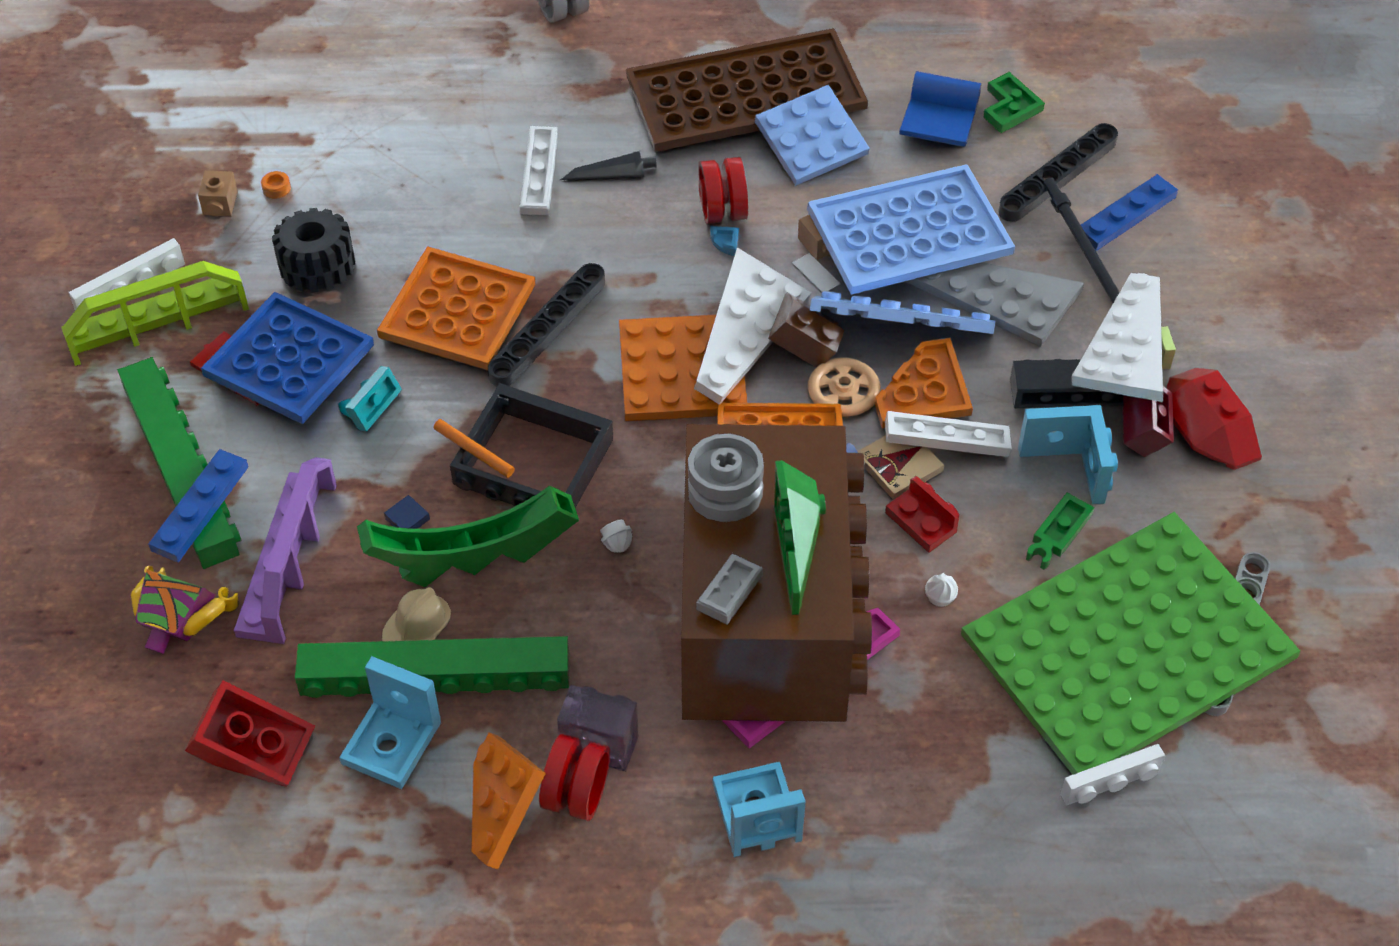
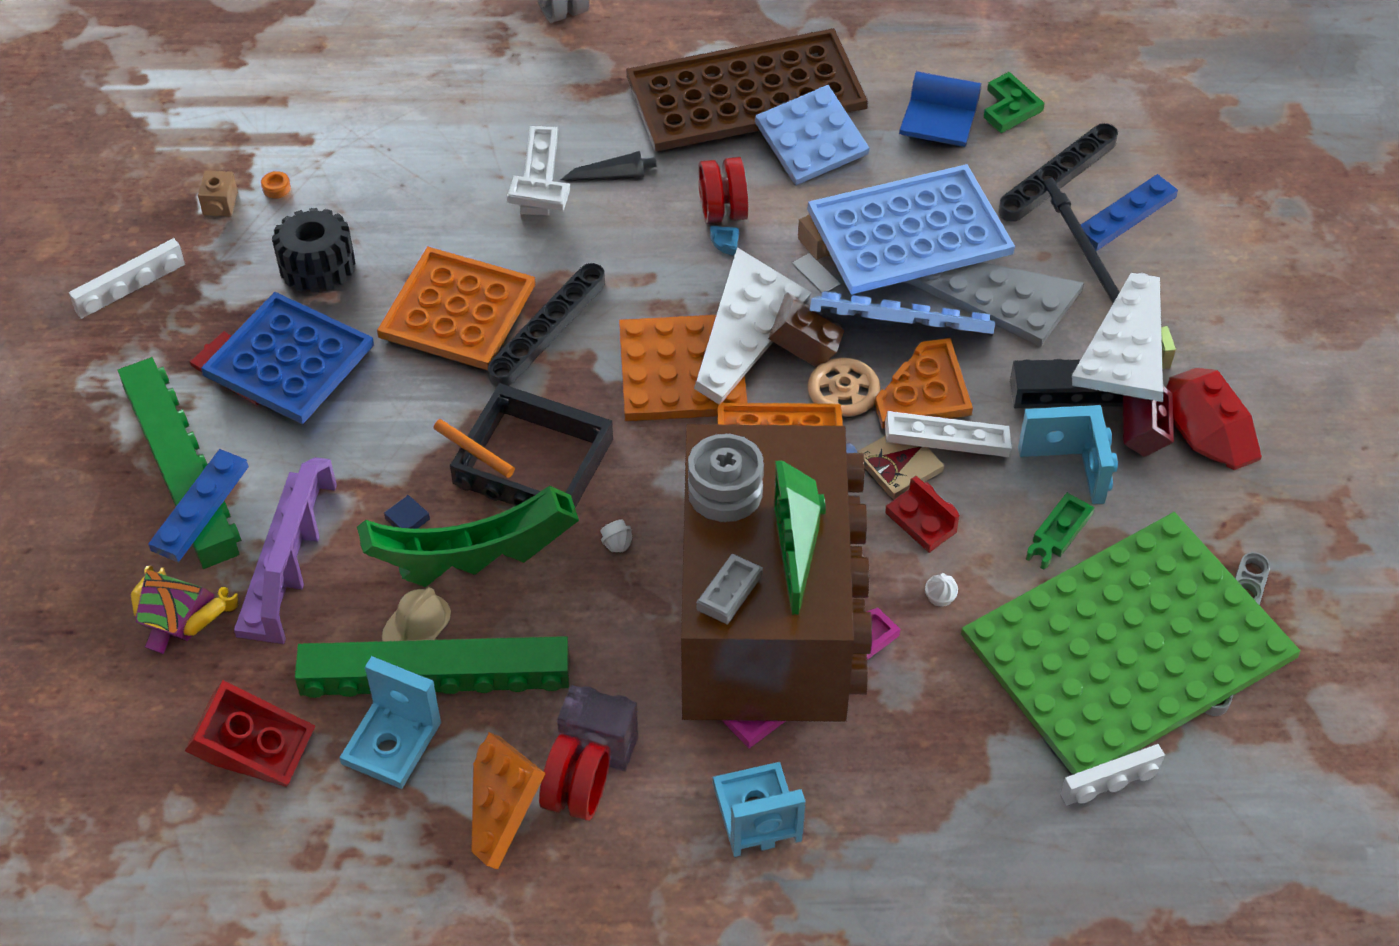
(128, 320): lime plate -> none
(371, 399): teal tile -> none
(538, 193): none -> white plate

